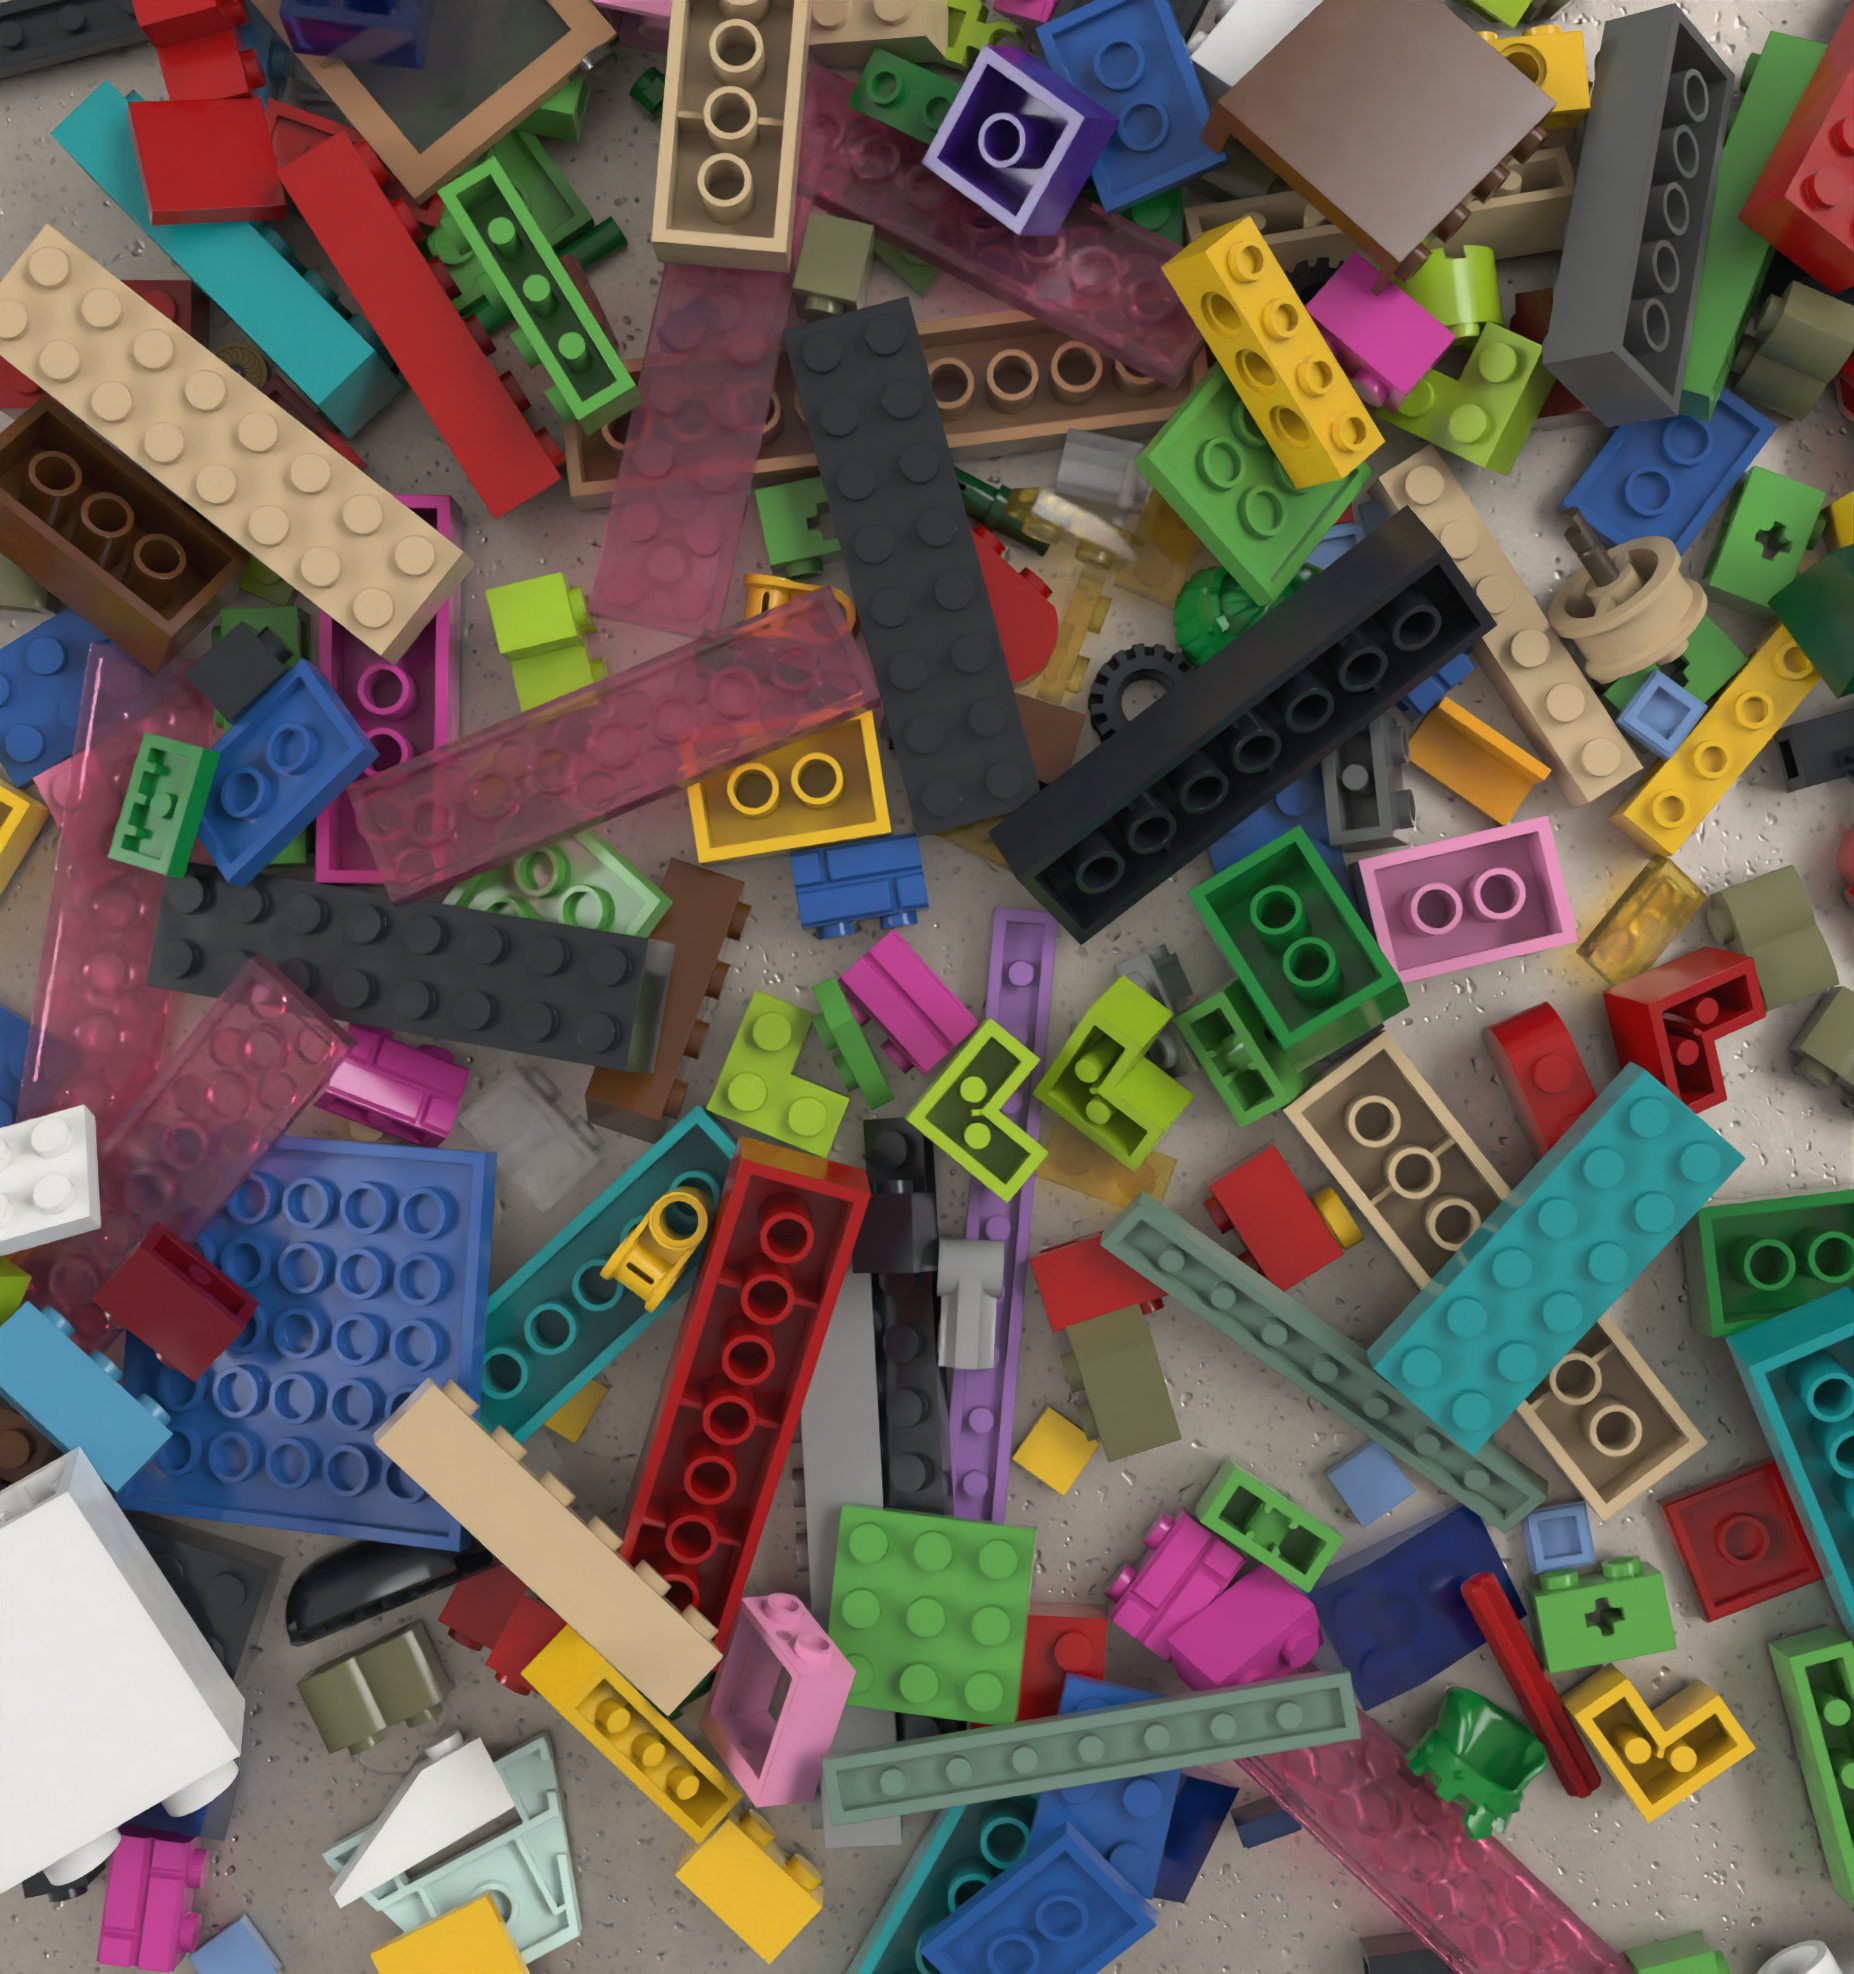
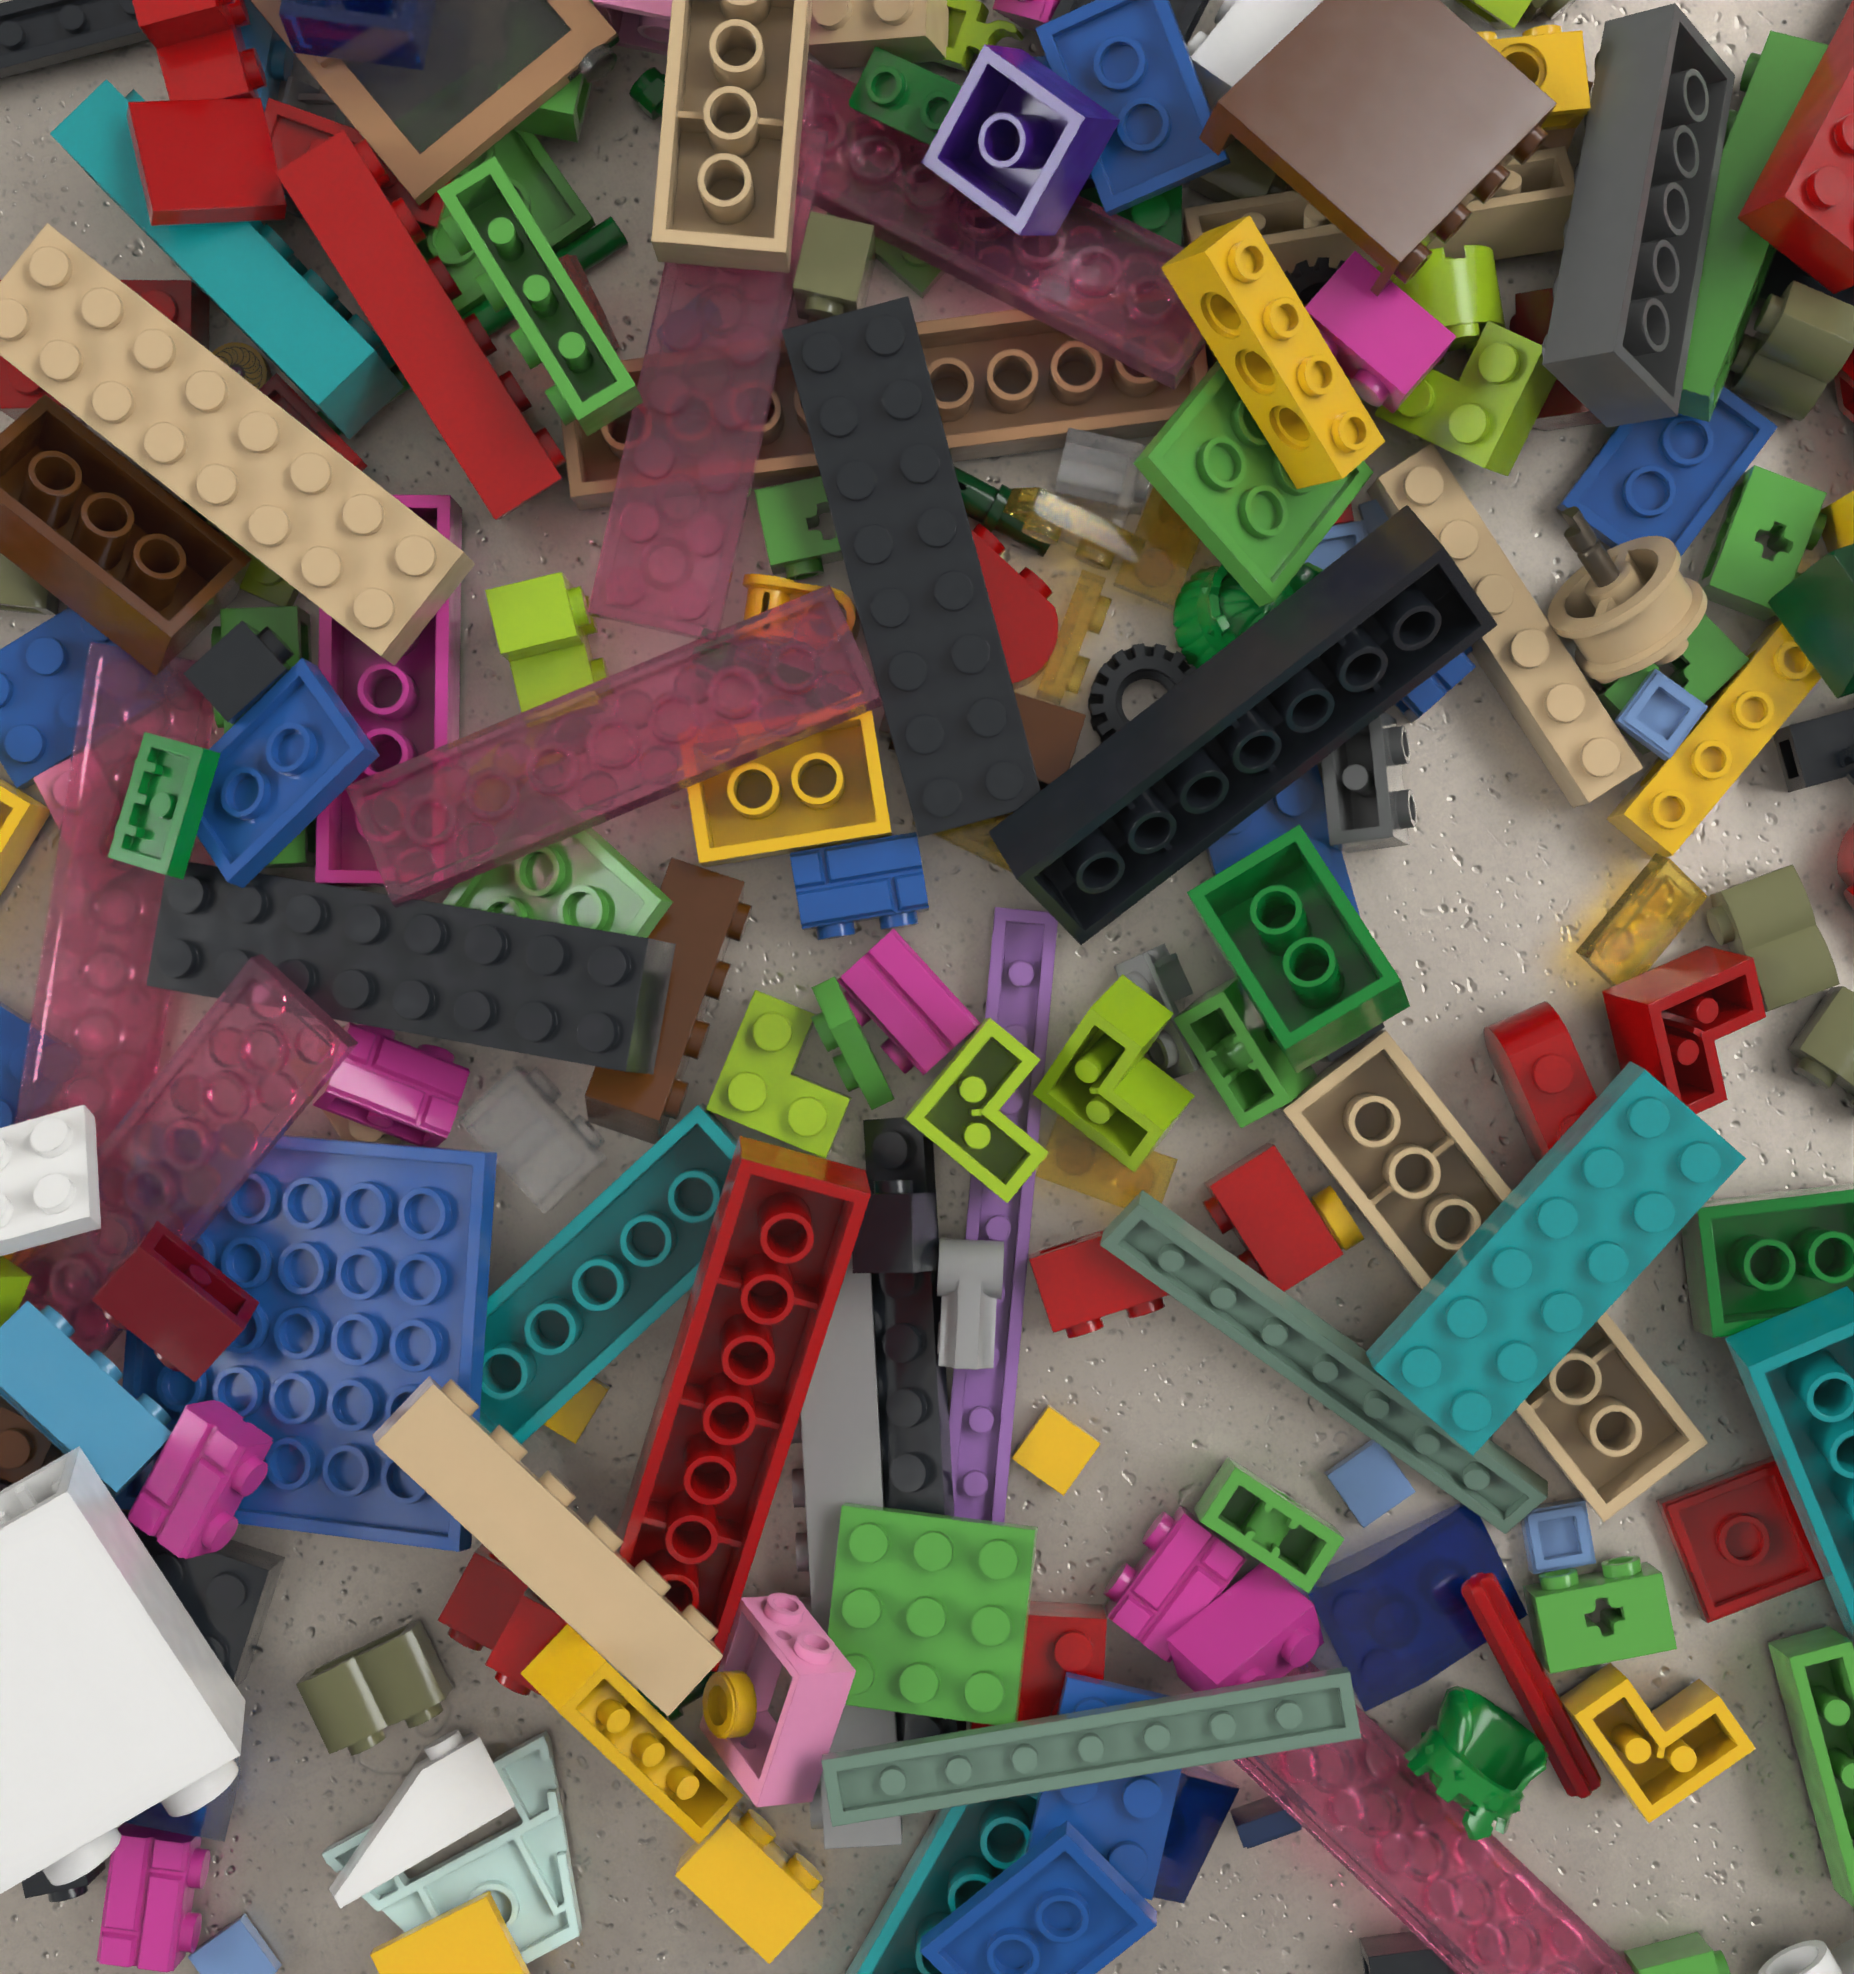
(201, 1480): none -> dark pink brick
(371, 1580): black brick -> none
(654, 1254): yellow piece -> none
(729, 1704): none -> yellow tile
(1122, 1382): olive brick -> none
(1465, 900): bright pink brick -> none
(1473, 761): light orange panel -> none

